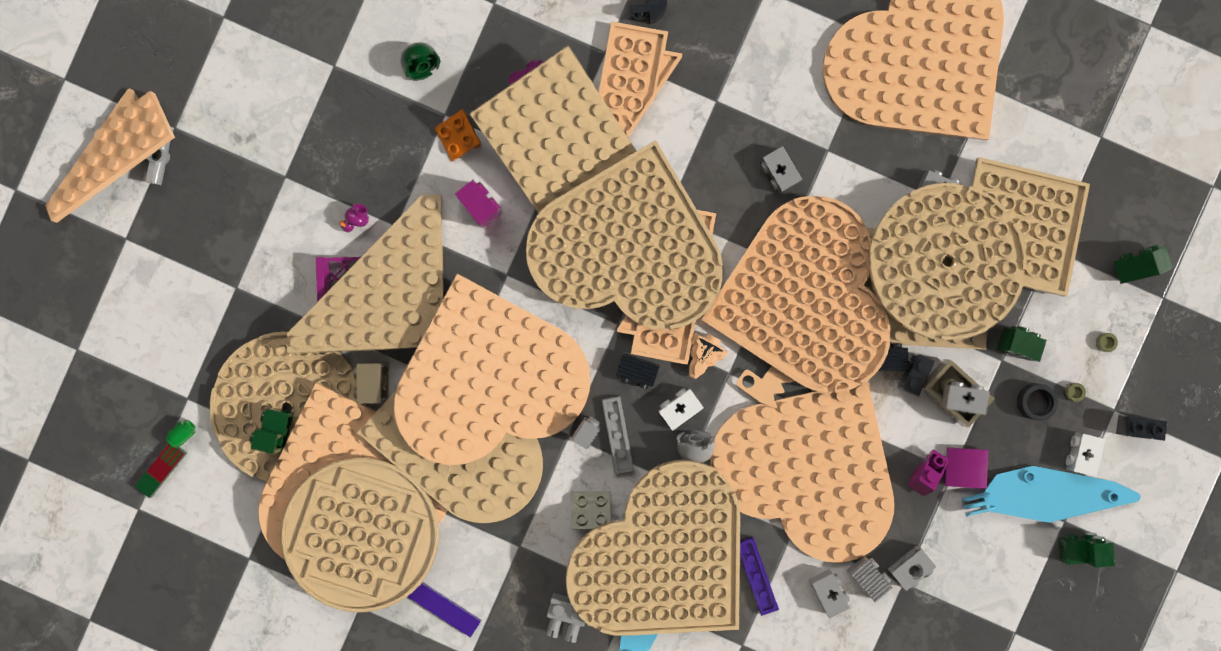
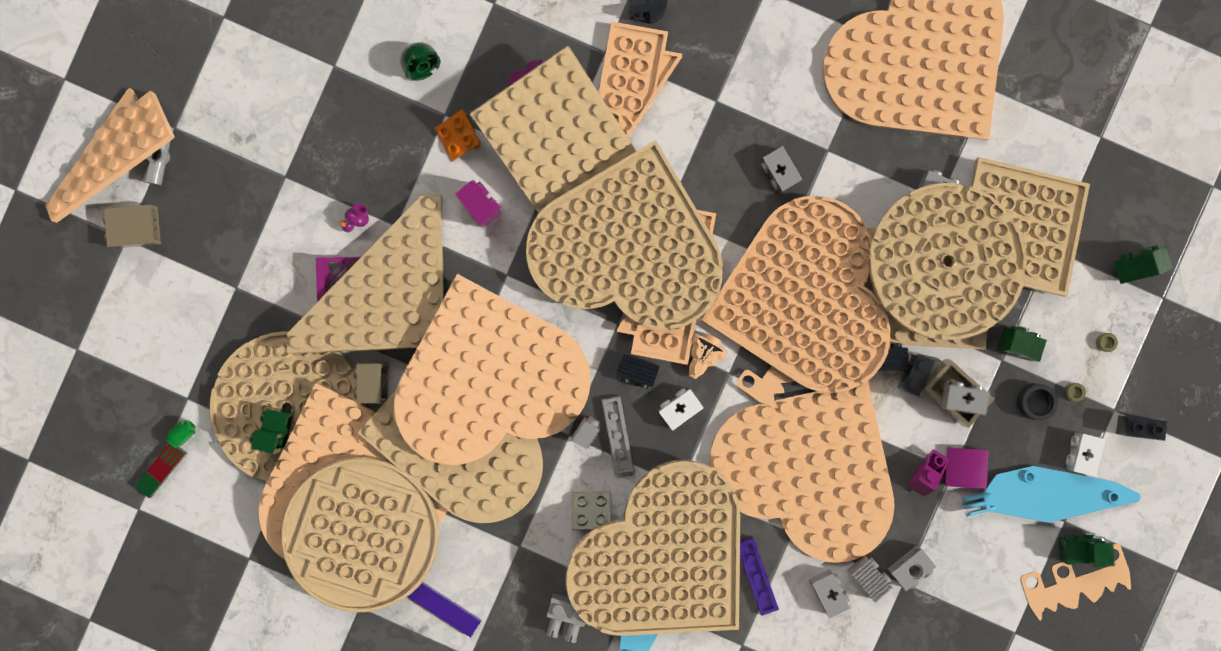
(131, 226): none -> dark tan brick
(696, 446): light grey cylinder -> none
(1069, 588): none -> light nougat piece

